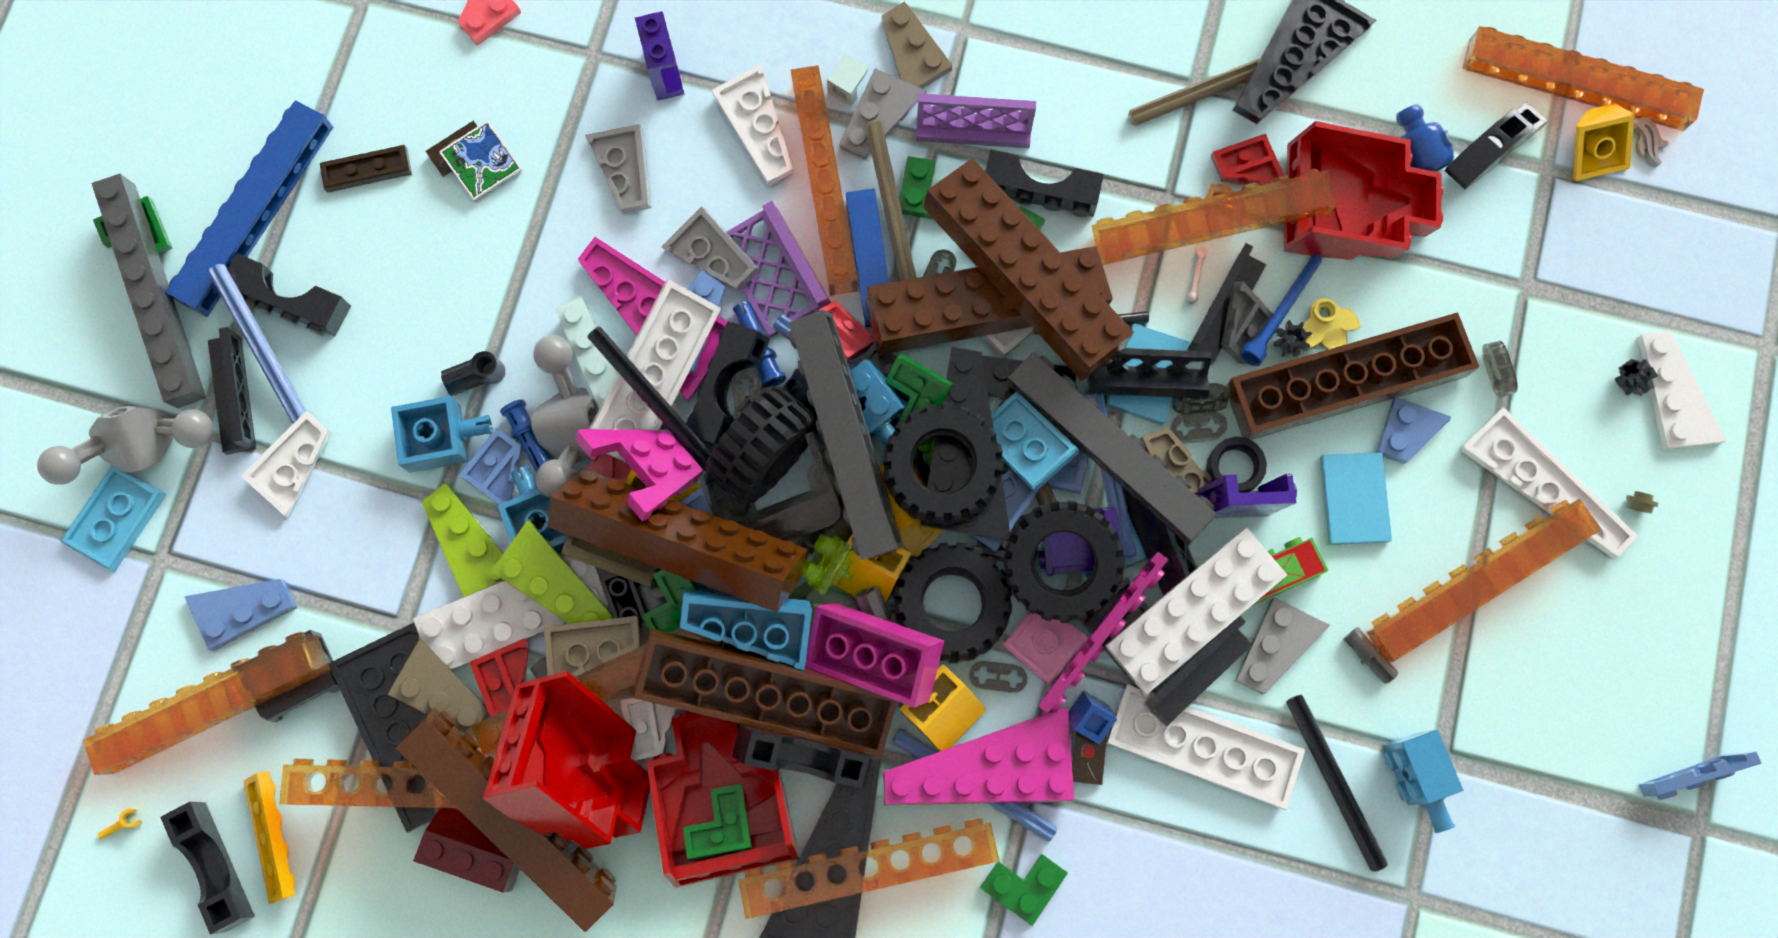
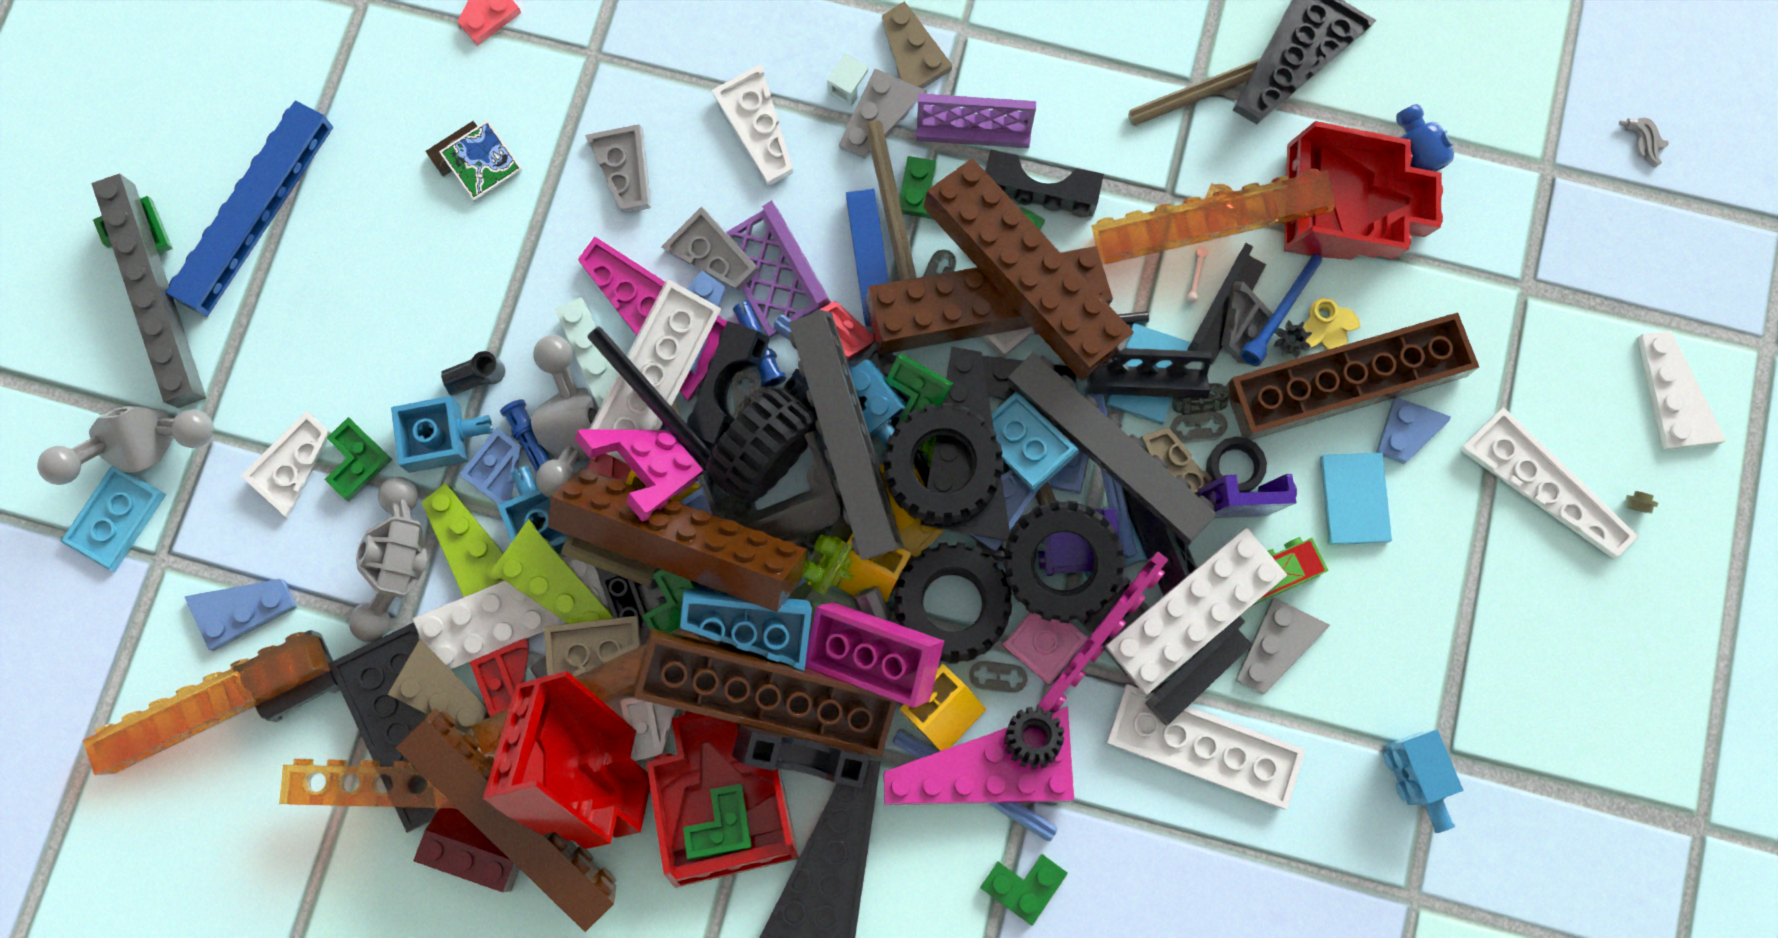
(121, 824): yellow hand -> none
(197, 838): black arch -> none
(231, 392): black fence -> none
(257, 342): medium blue axle -> none
(268, 835): yellow plate -> none
(317, 308): black arch -> none
(362, 460): none -> green plate
(365, 168): dark brown tile -> none
(389, 558): none -> light grey piece
(659, 55): dark purple panel -> none
(758, 903): clear orange brick -> none
(824, 181): clear orange brick -> none
(1042, 722): none -> black tyre
(1088, 760): dark brown tile -> none
(1091, 717): blue panel -> none
(1247, 162): red wing -> none
(1337, 783): black axle -> none
(1371, 655): dark grey axle -> none
(1483, 580): clear orange brick -> none
(1495, 145): black slope -> none
(1499, 368): clear smoke beam -> none
(1582, 78): clear orange brick -> none
(1603, 142): yellow slope -> none
(1636, 377): black gear -> none
(1697, 774): medium blue wing -> none

